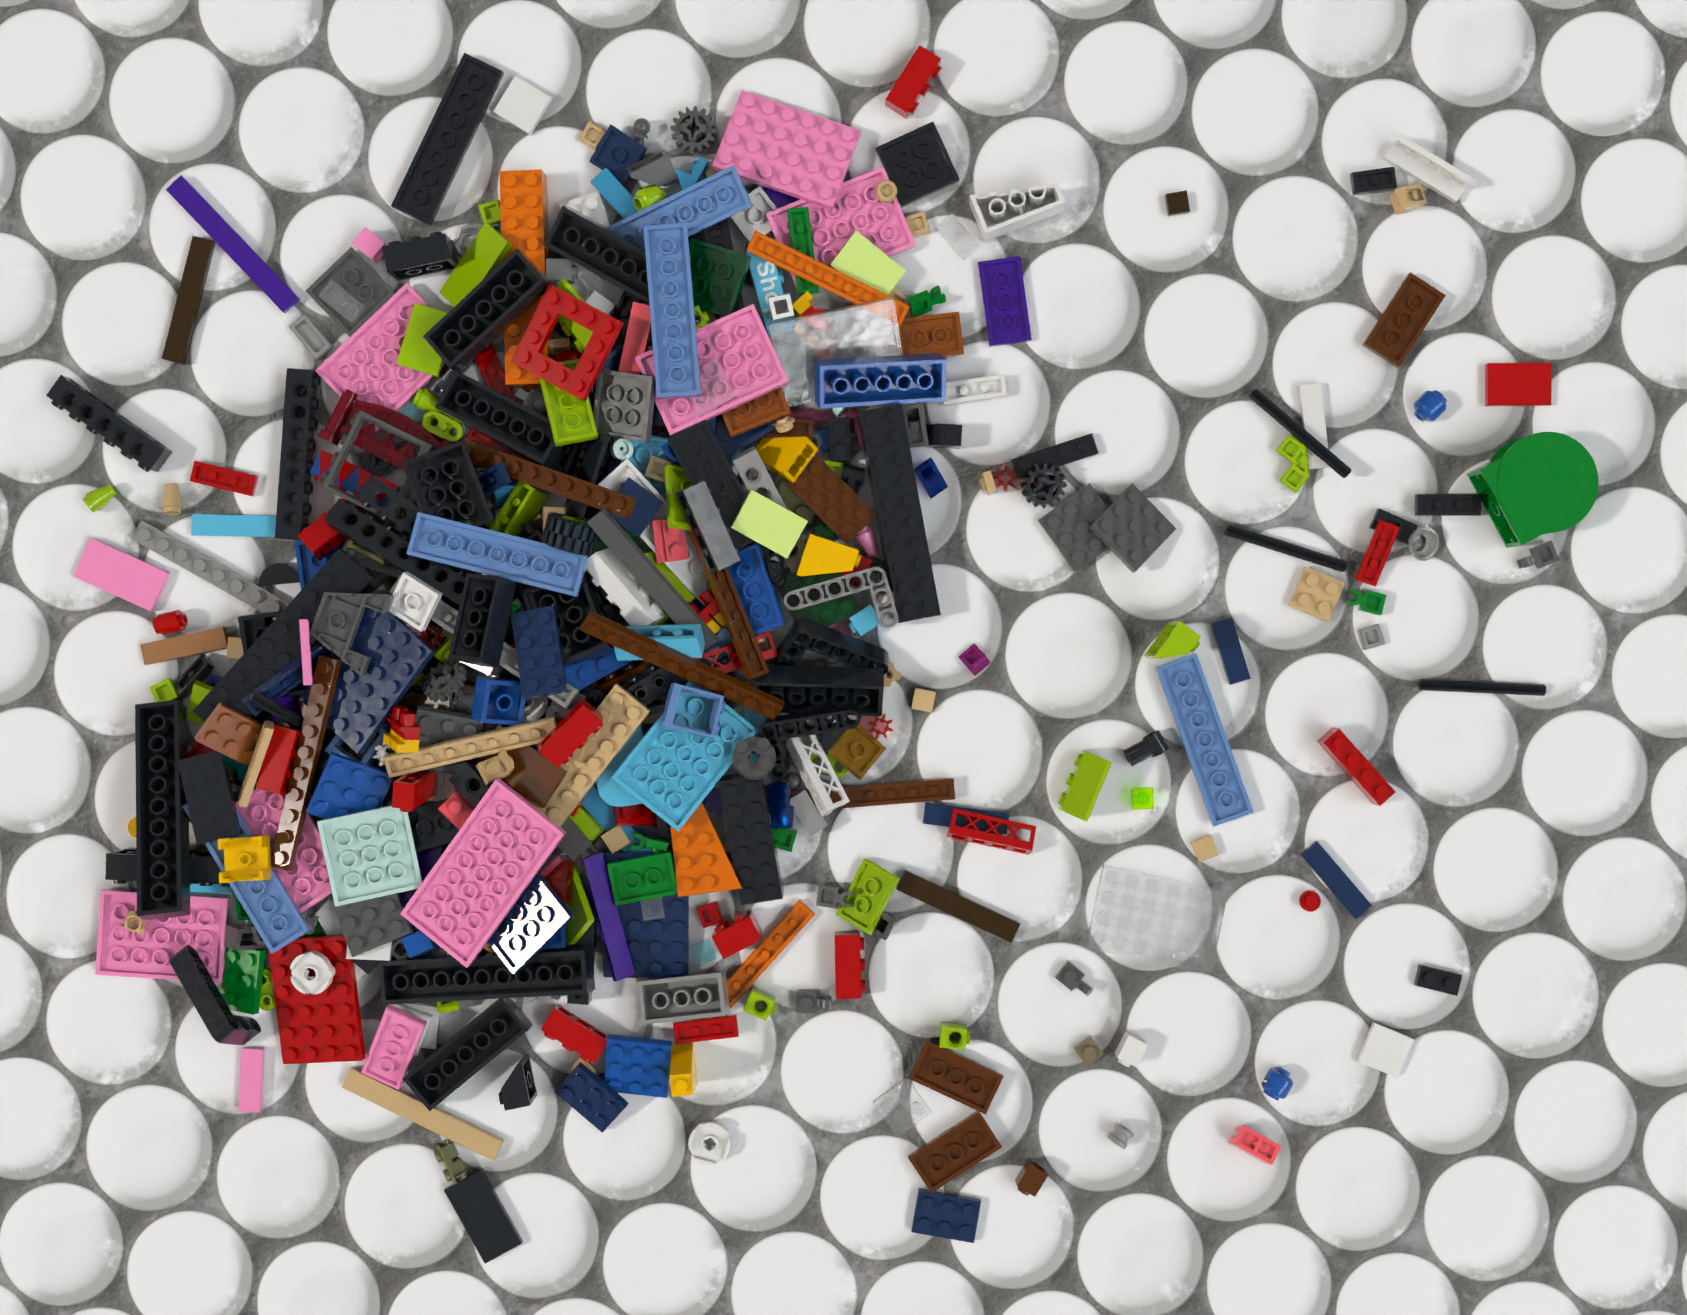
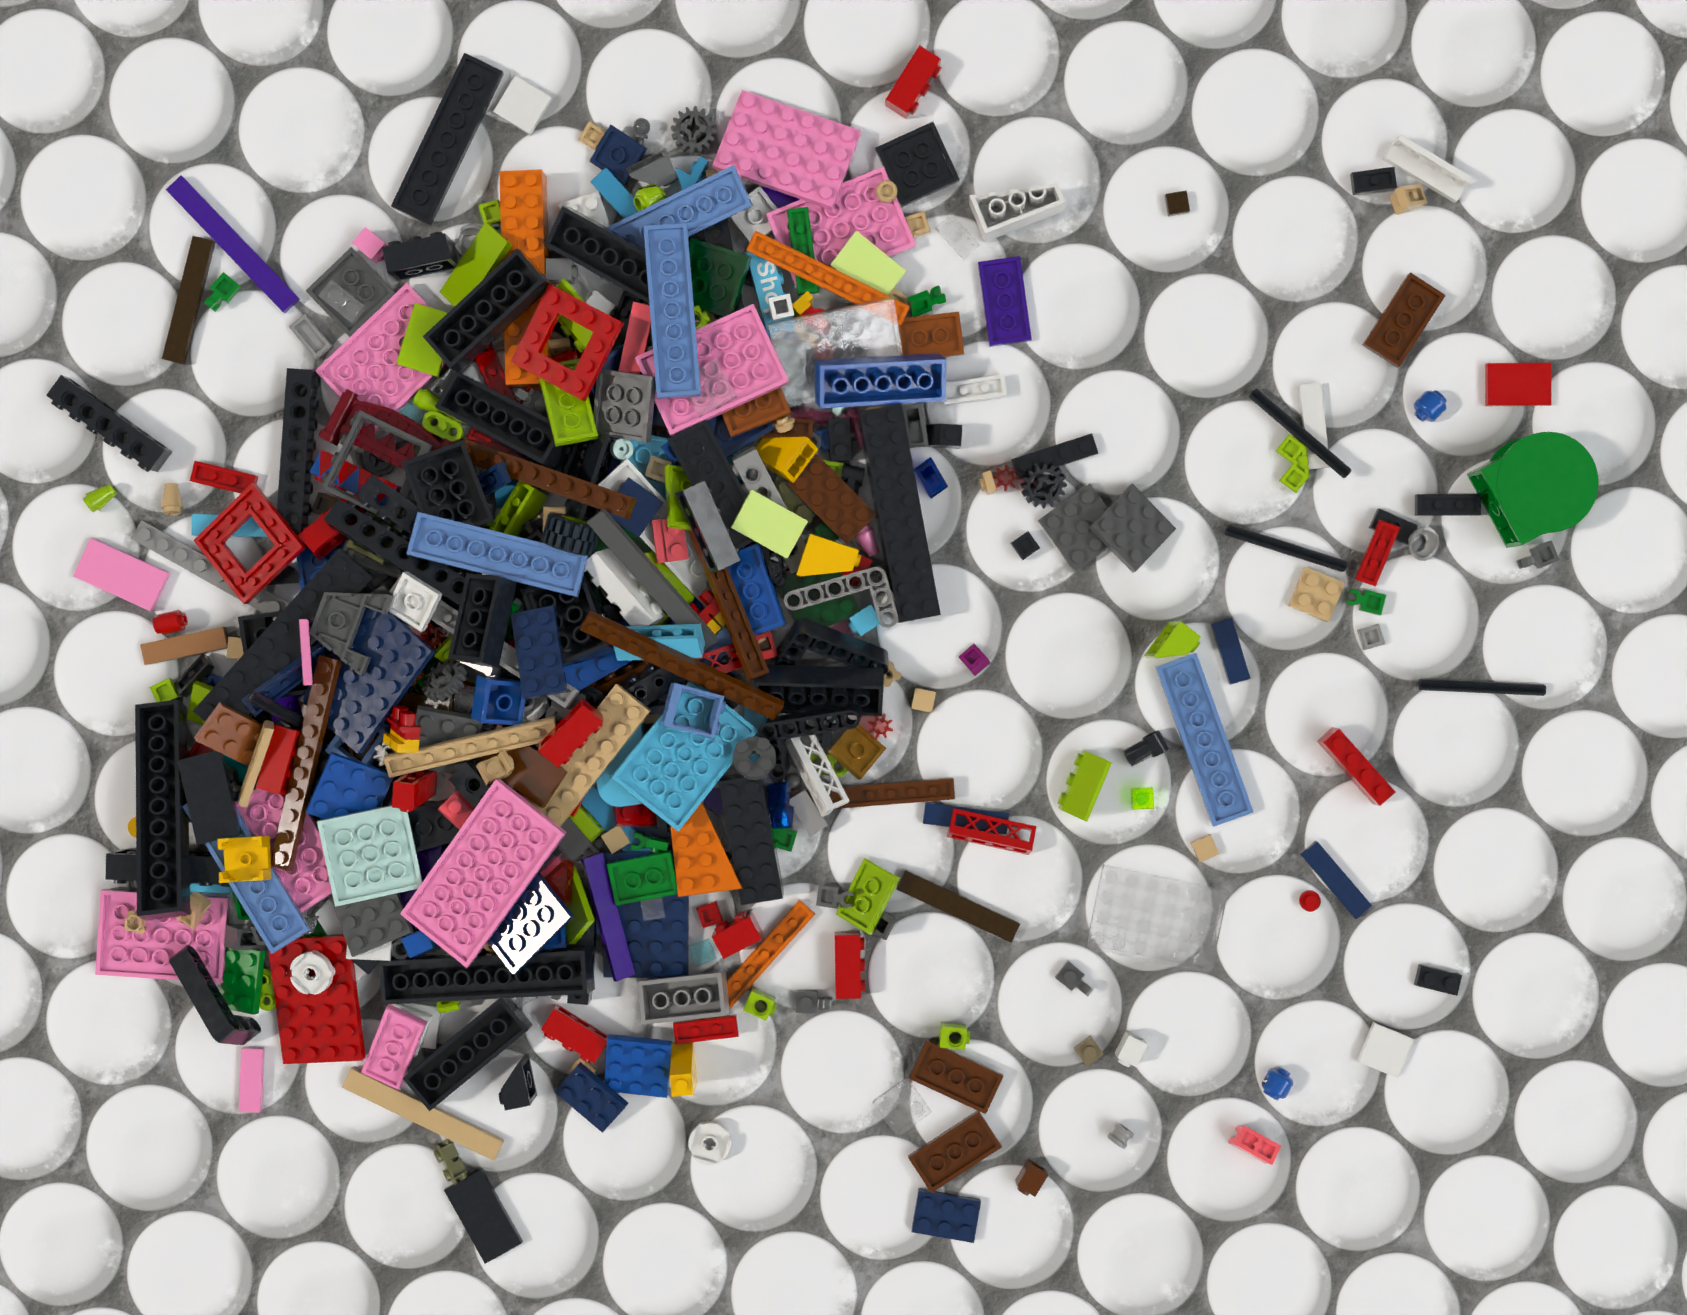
(198, 908): none -> tan slope
(224, 289): none -> green plate
(286, 543): none -> red plate
(323, 503): none -> dark brown tile
(1025, 545): none -> black plate

